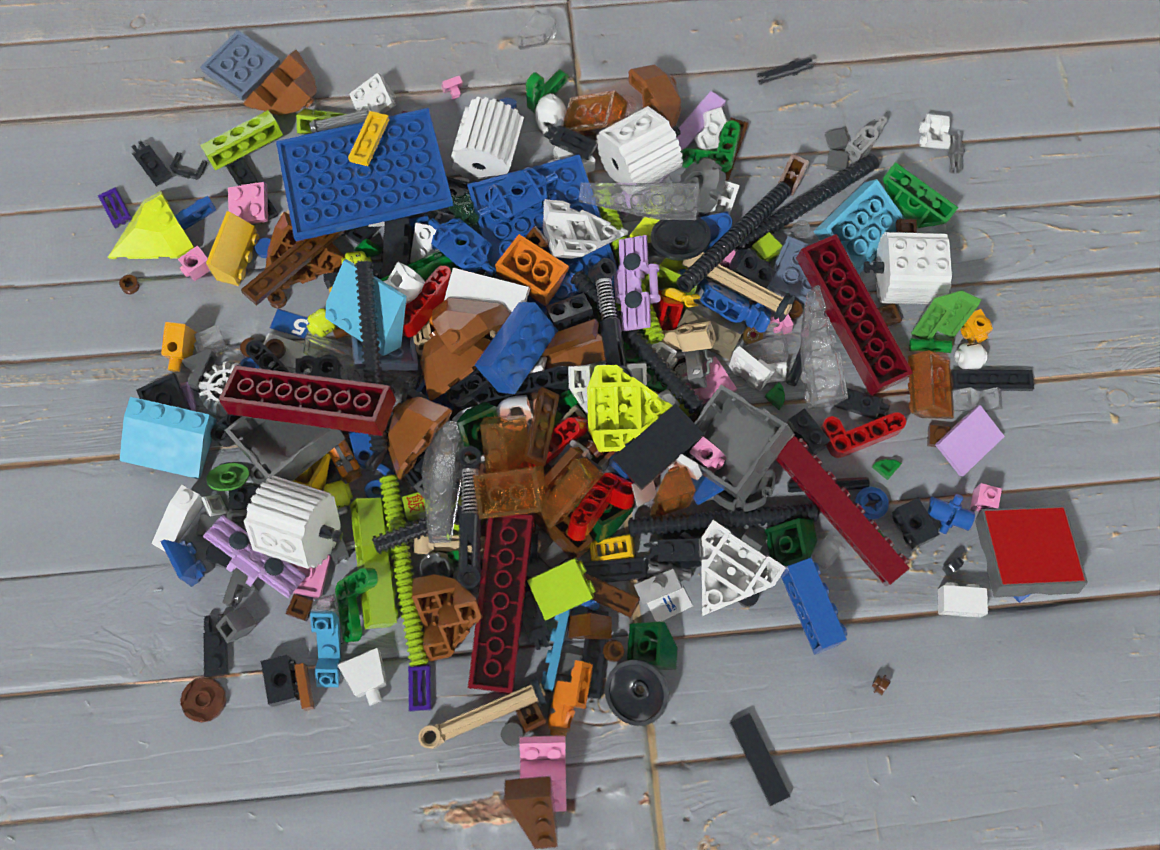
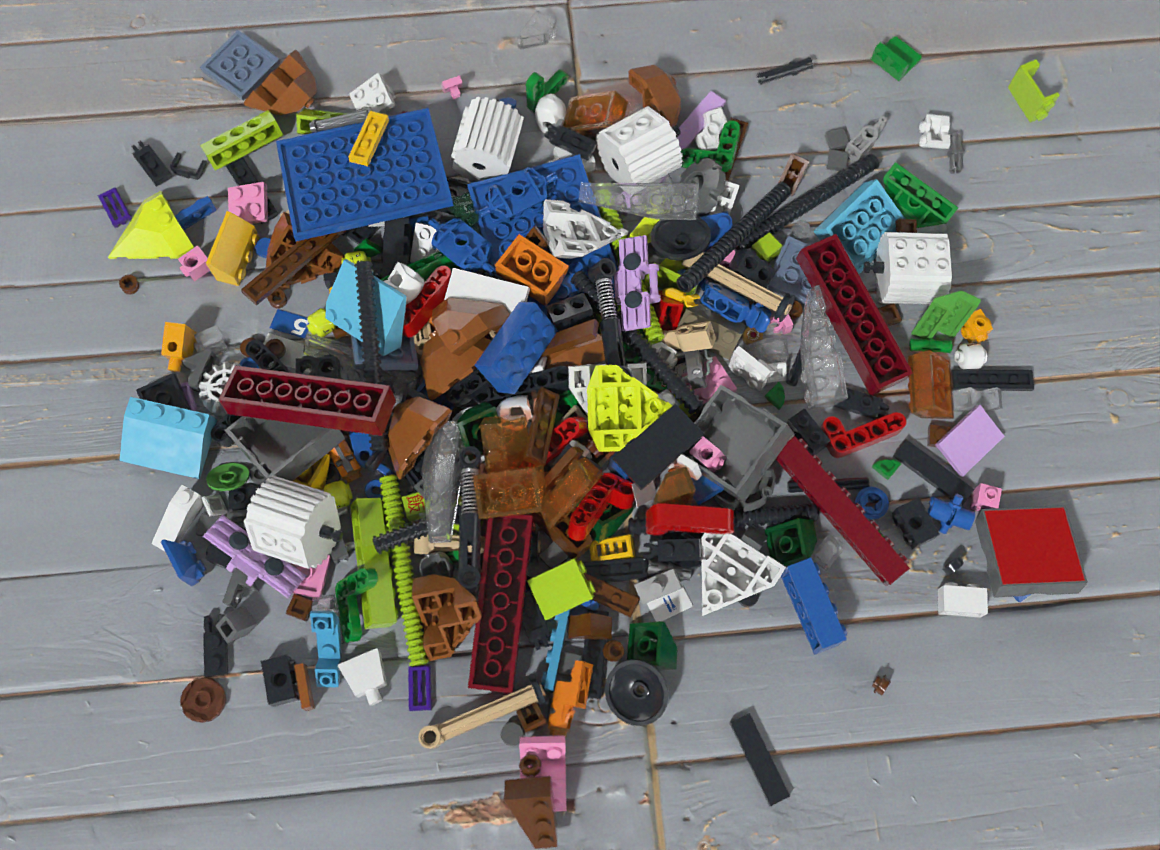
(527, 760): none -> reddish brown plate
(688, 519): none -> red beam
(895, 57): none -> green bracket
(932, 471): none -> black tile
(1028, 94): none -> lime panel

